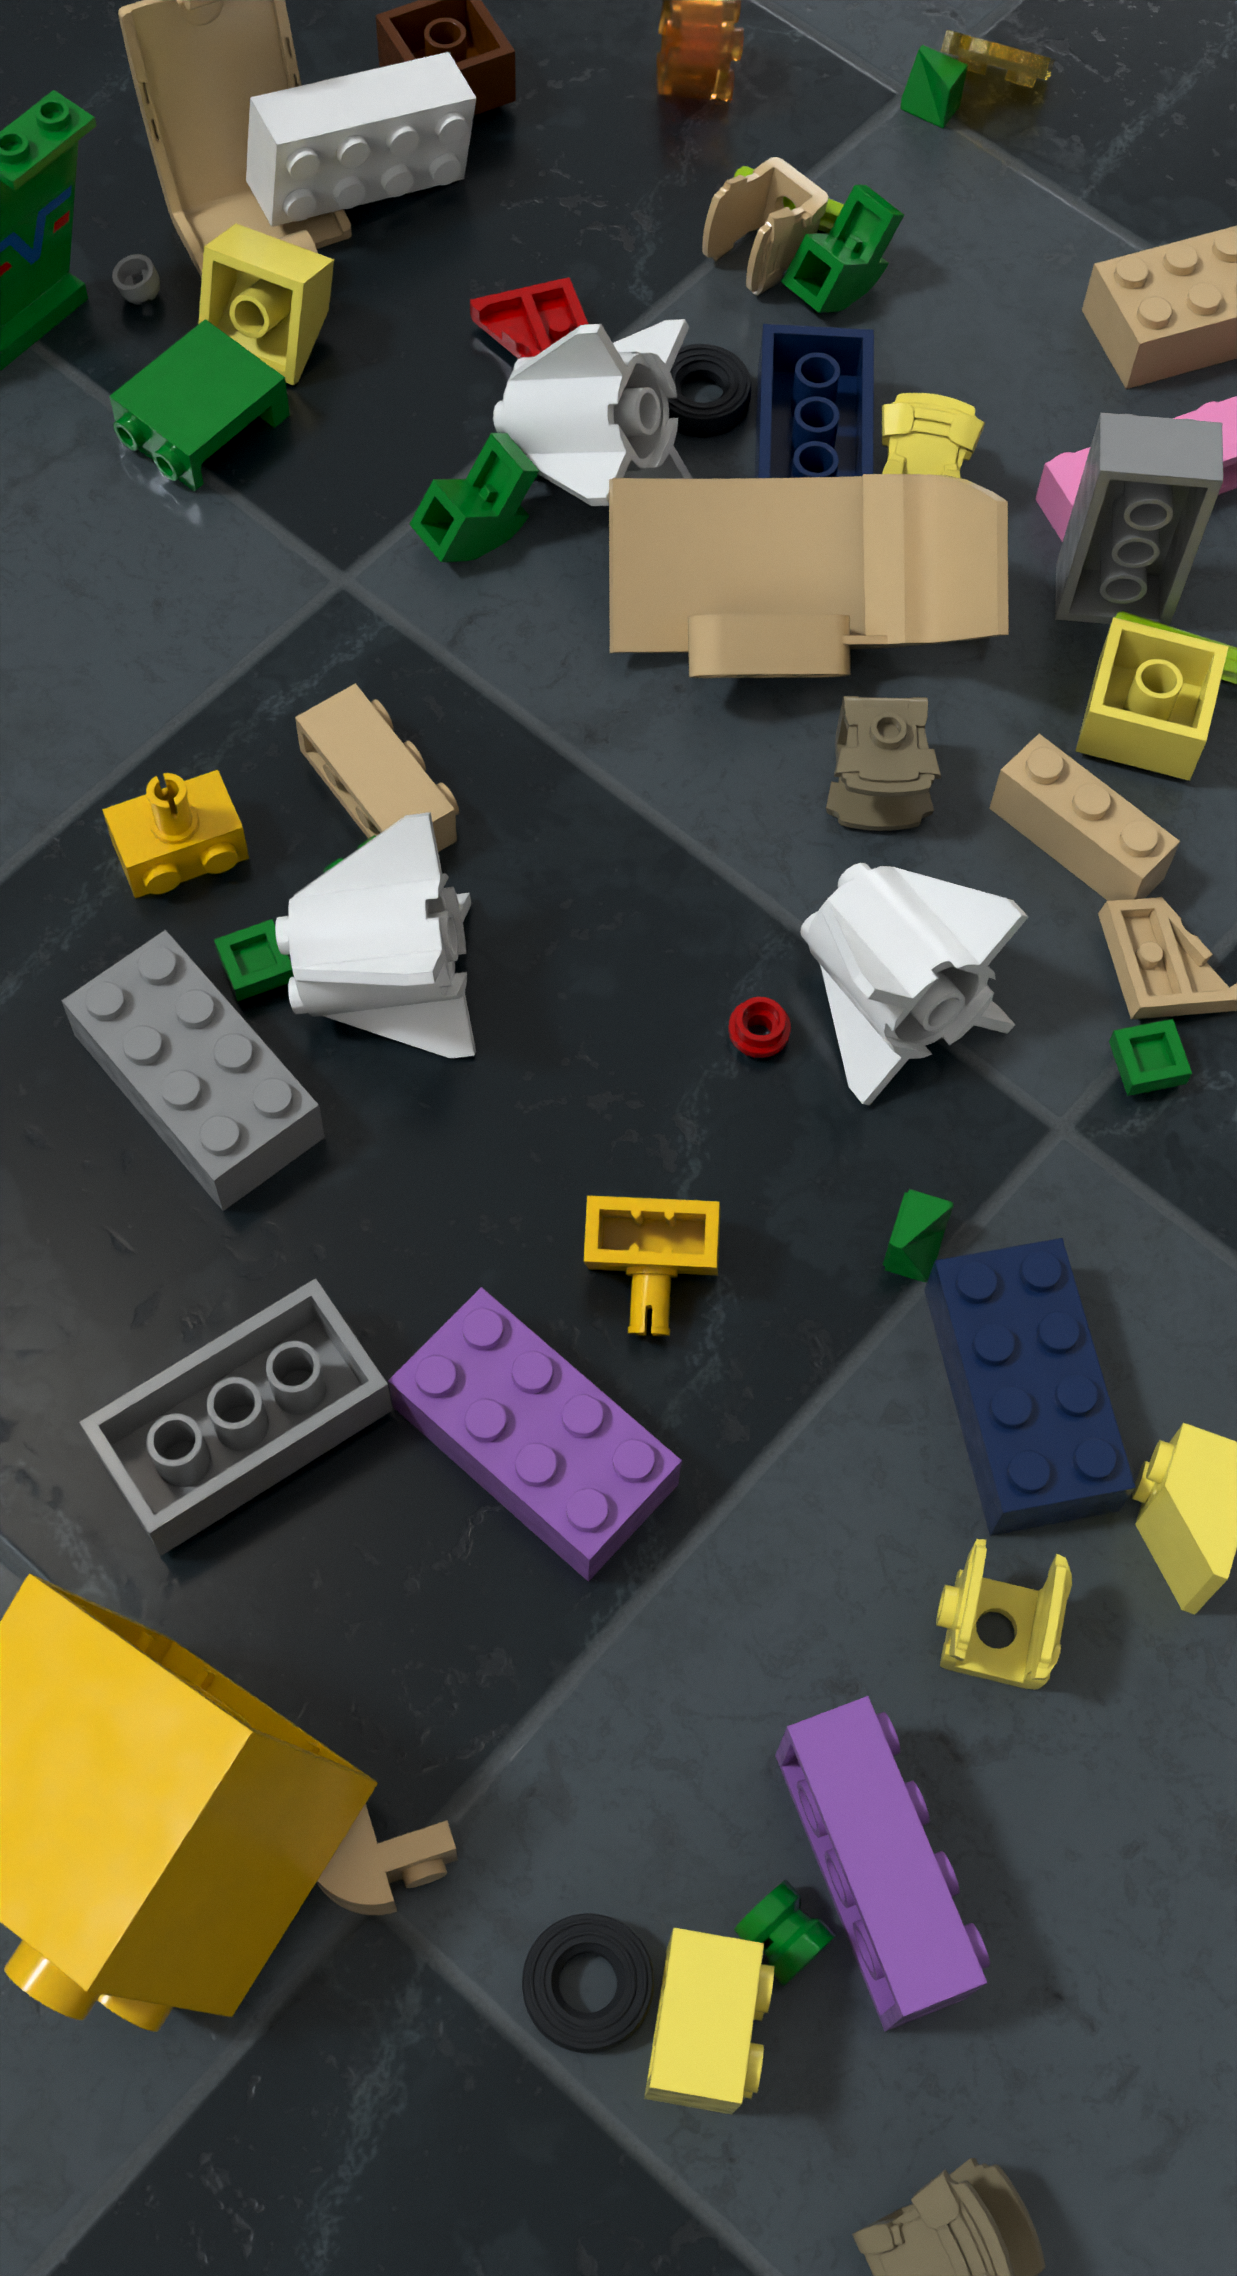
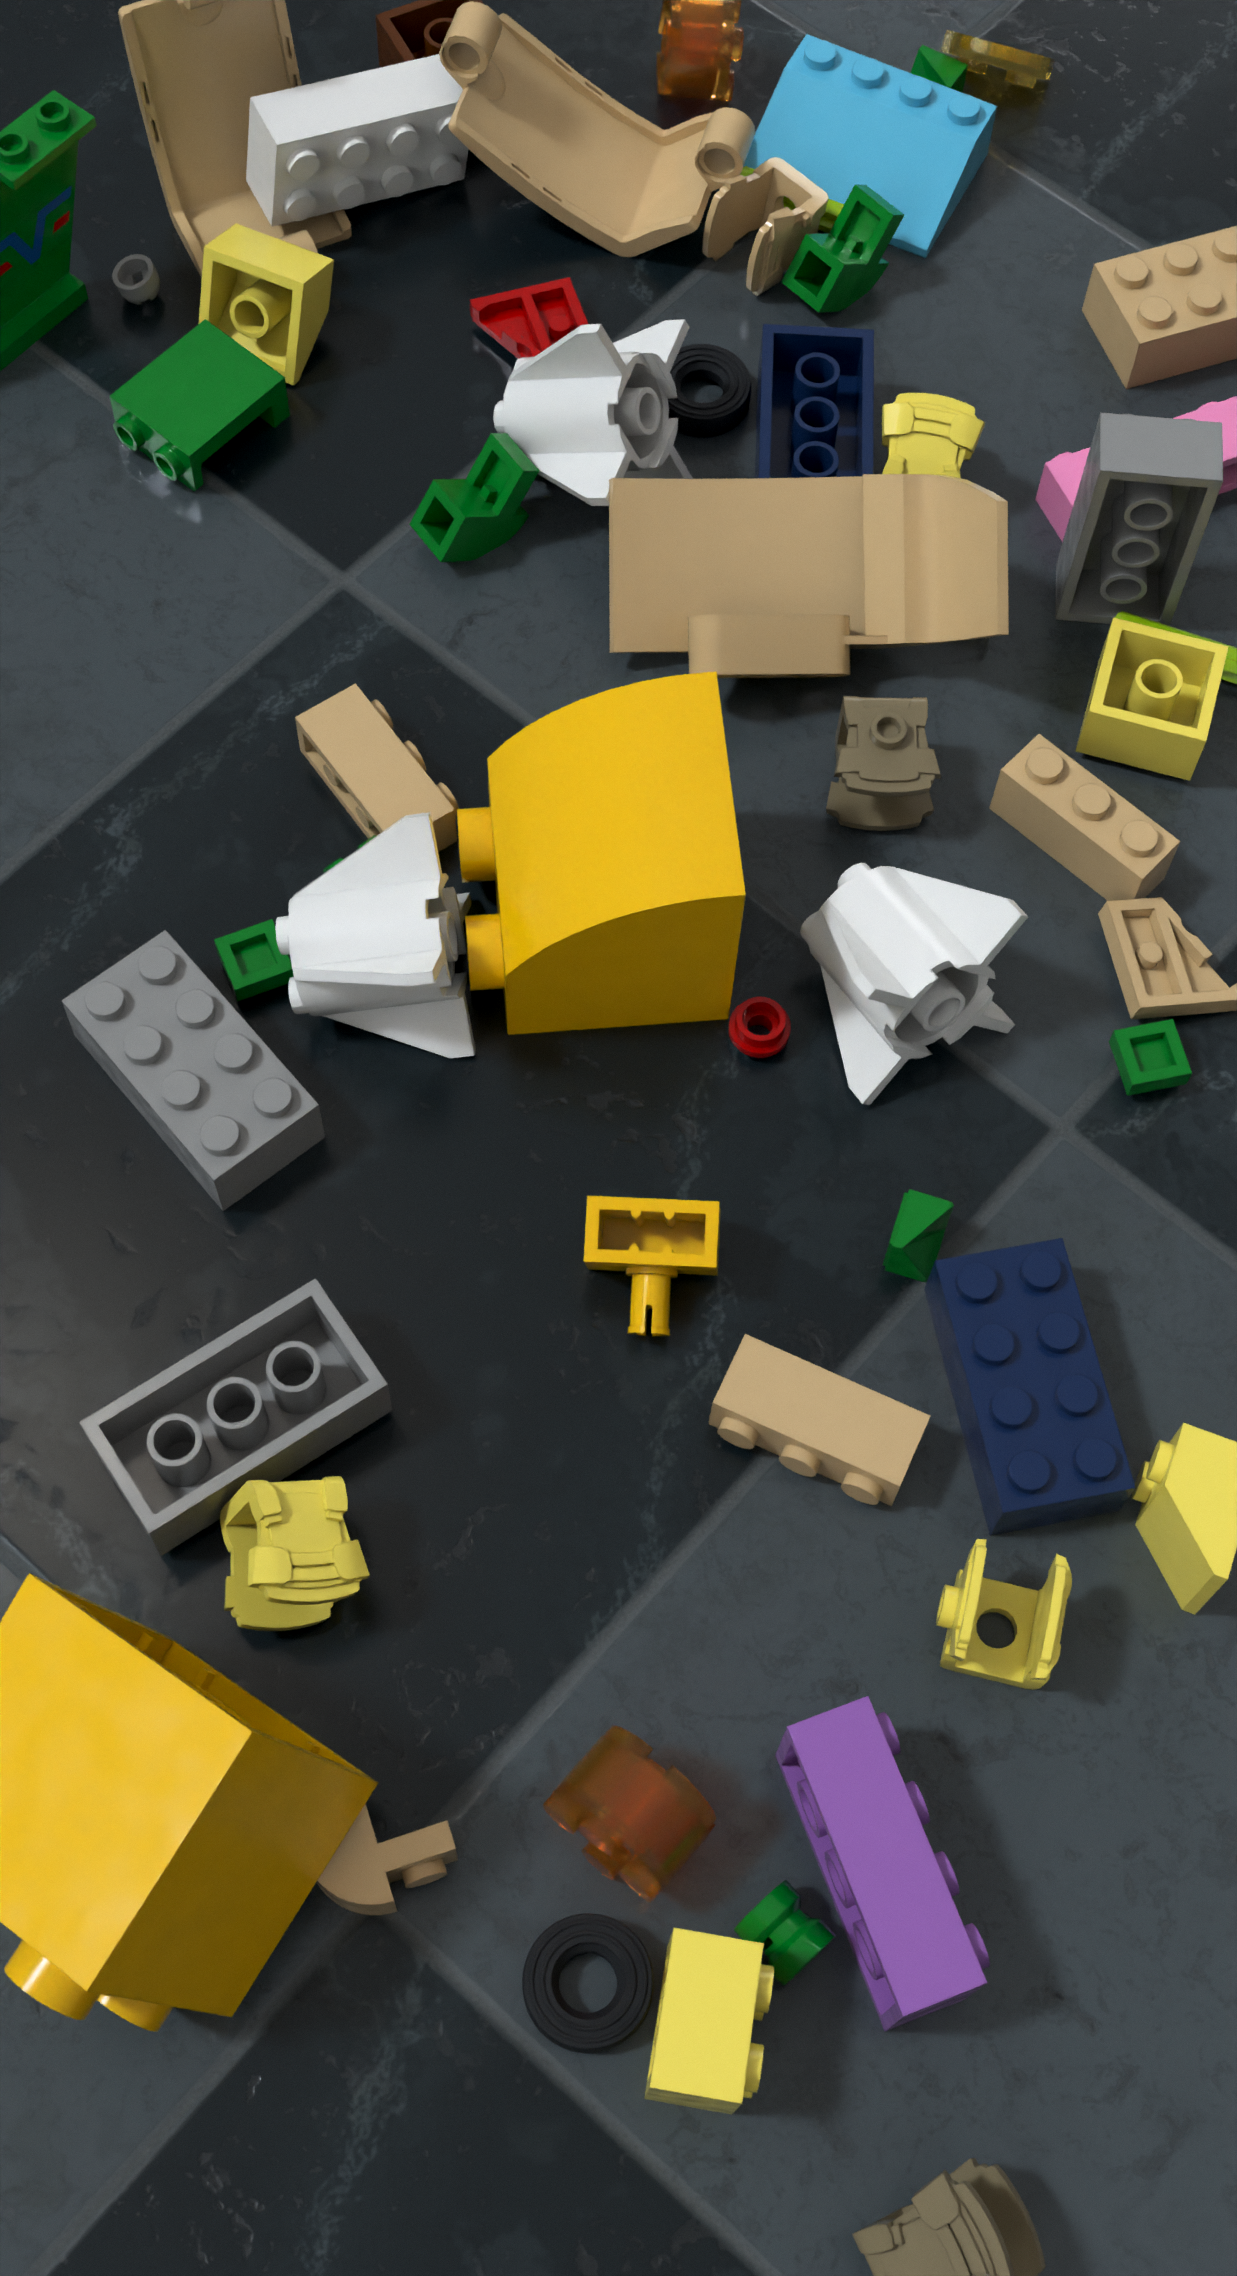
(176, 833): yellow brick -> none
(289, 1553): none -> light yellow piece
(535, 1433): medium lavender brick -> none
(578, 146): none -> tan panel
(610, 863): none -> yellow brick
(631, 1812): none -> clear orange brick
(817, 1421): none -> tan brick
(876, 126): none -> medium azure slope

